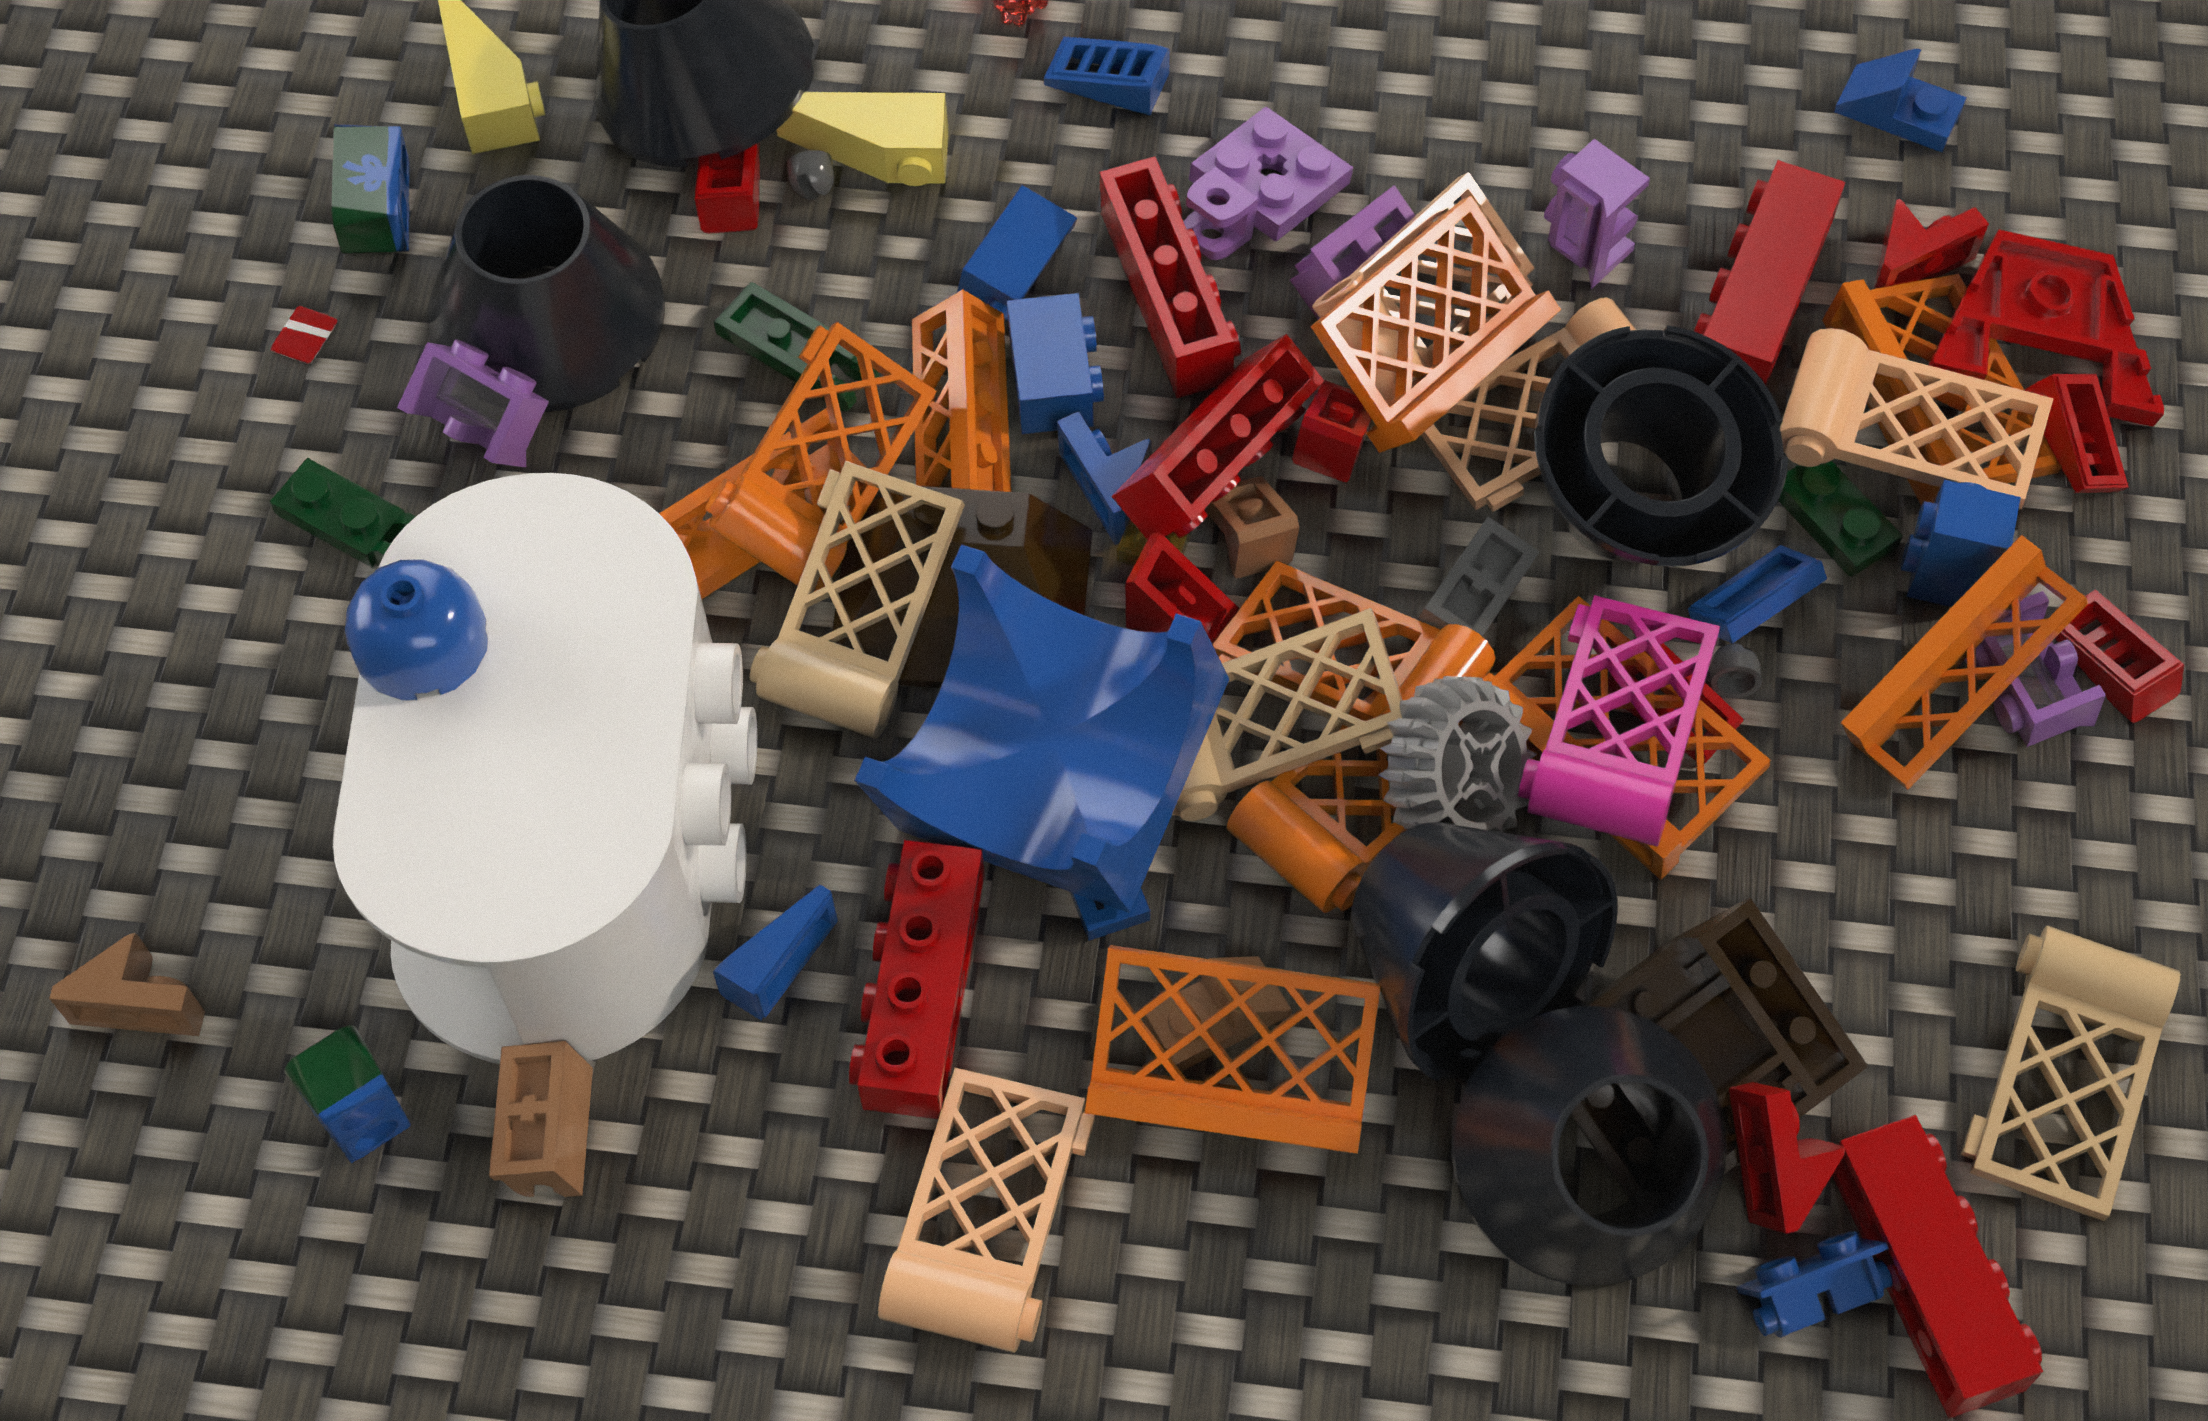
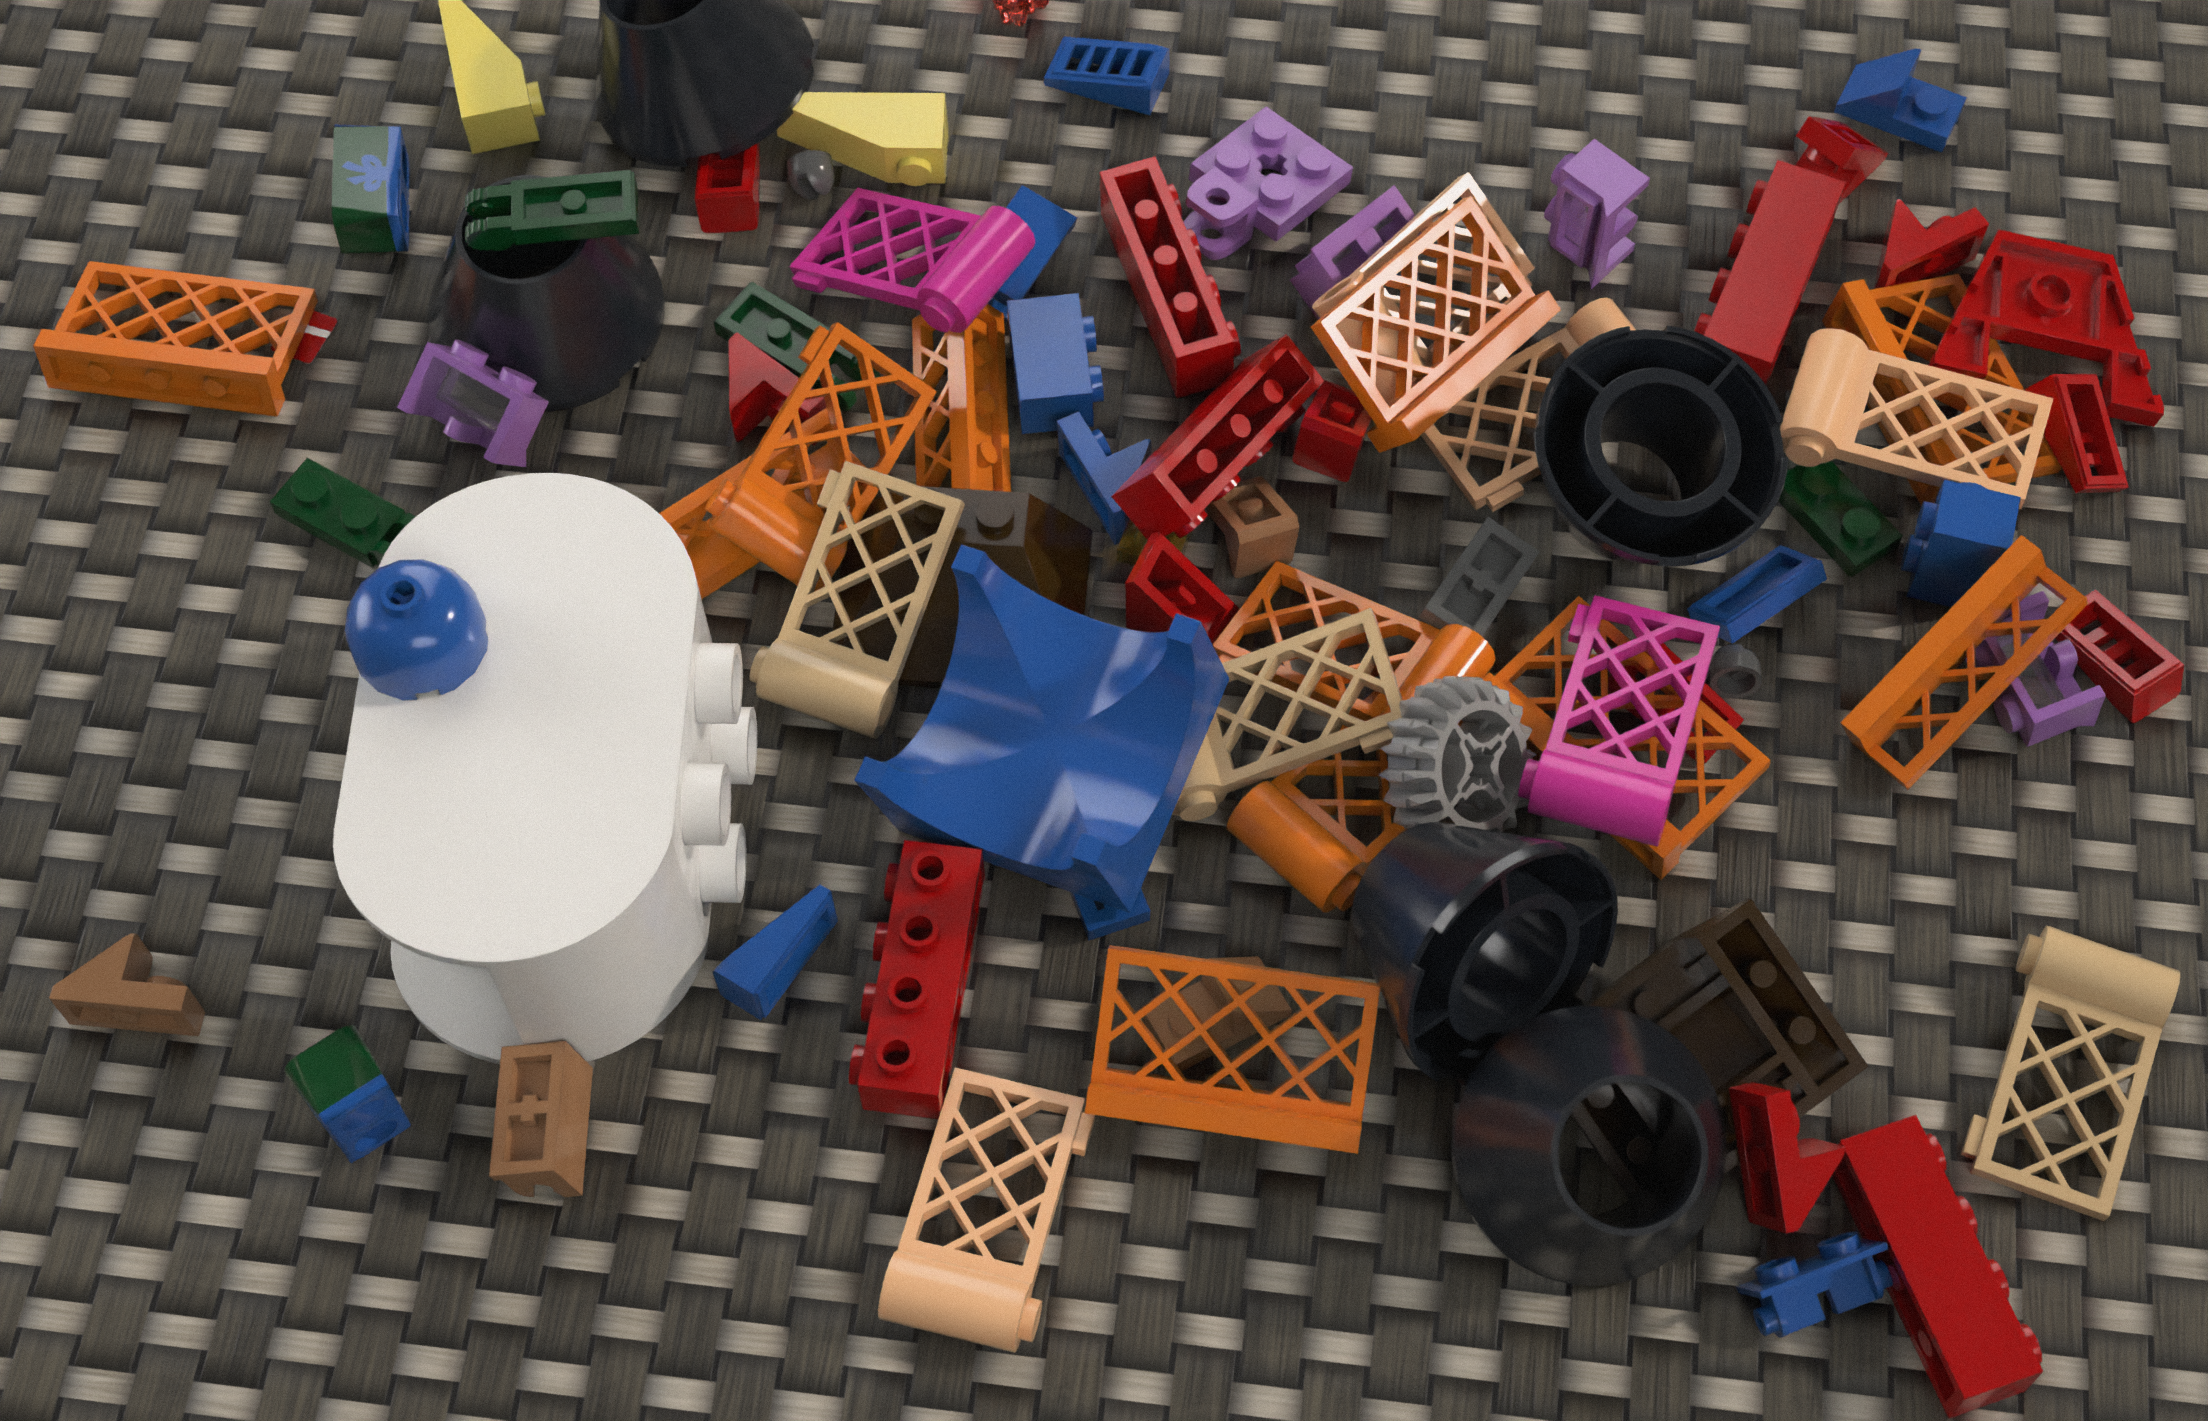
(169, 368): none -> orange fence
(553, 210): none -> dark green hinge
(760, 388): none -> red slope
(960, 273): none -> dark pink piece
(1838, 152): none -> red slope

